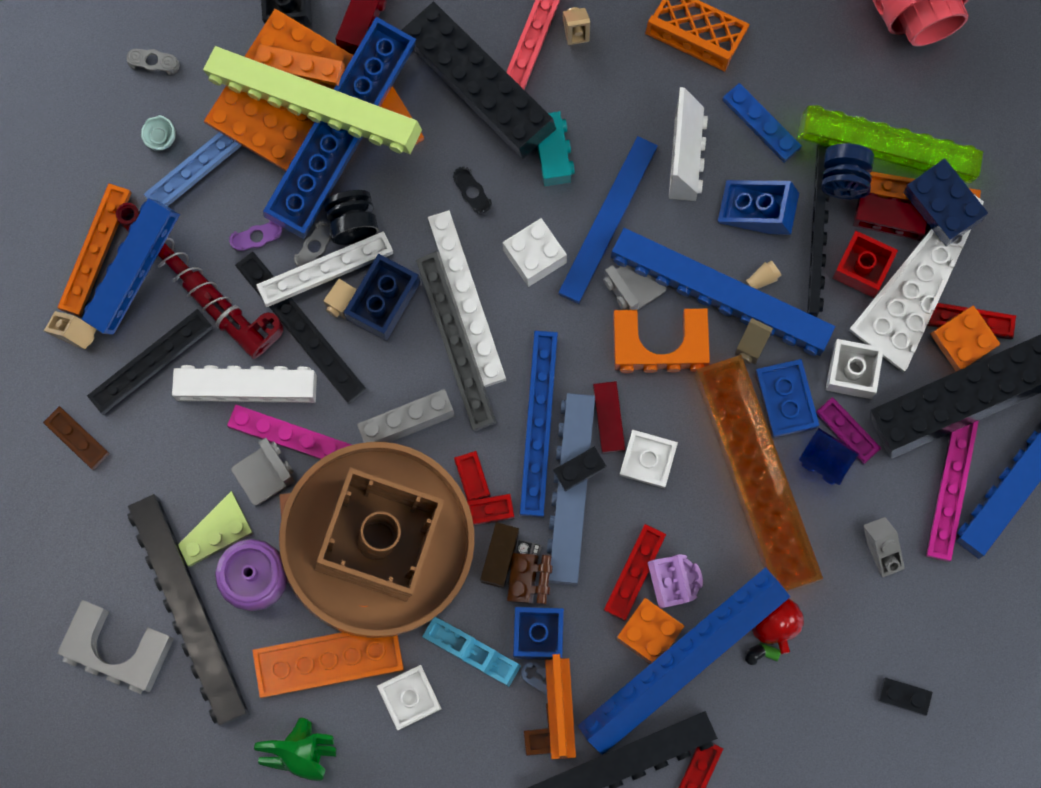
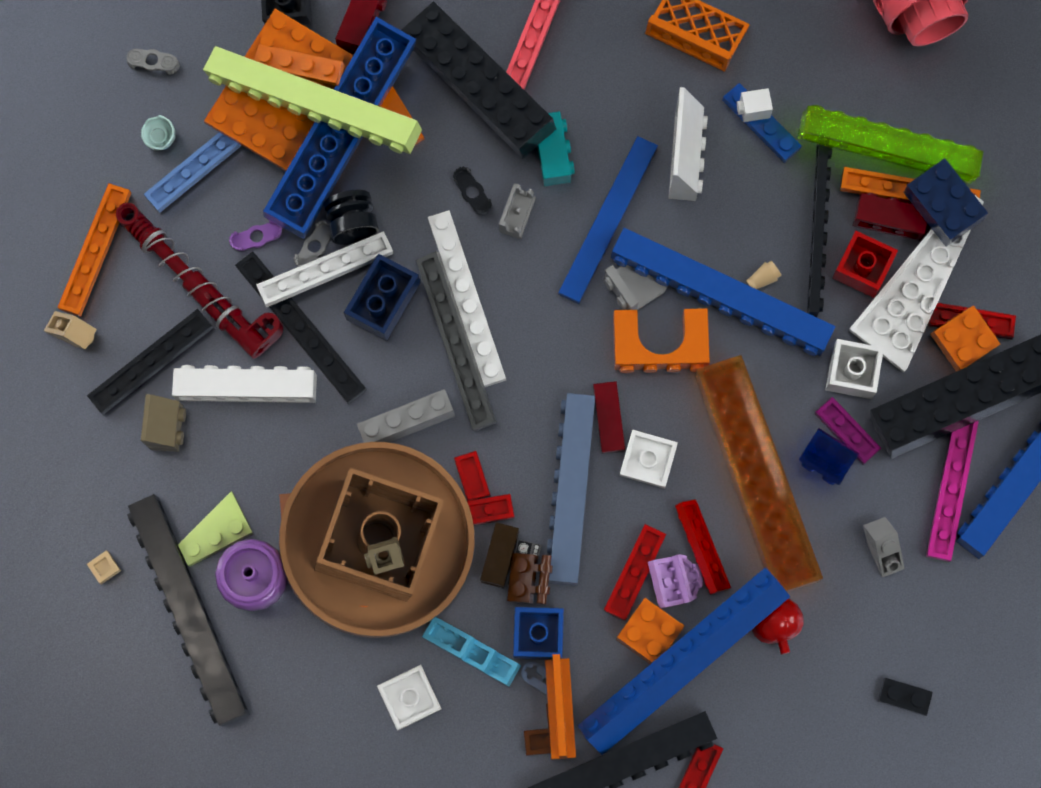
(76, 438): reddish brown tile -> none
(81, 647): light grey arch -> none
(104, 567): none -> tan plate
(130, 266): blue brick -> none
(162, 423): none -> dark tan slope
(263, 473): light grey bracket -> none
(283, 433): dark pink plate -> none
(298, 752): green piece -> none
(324, 662): orange plate -> none
(339, 298): tan brick -> none
(392, 561): none -> dark tan brick
(517, 212): none -> light grey hinge
(534, 252): white brick -> none
(538, 424): blue plate -> none
(576, 25): tan slope -> none
(579, 468): black plate -> none
(702, 546): none -> red plate
(753, 341): dark tan slope -> none
(755, 105): none -> white brick
(759, 205): blue slope -> none
(759, 651): black arm -> none
(787, 398): blue plate -> none
(847, 171): dark blue wheel -> none

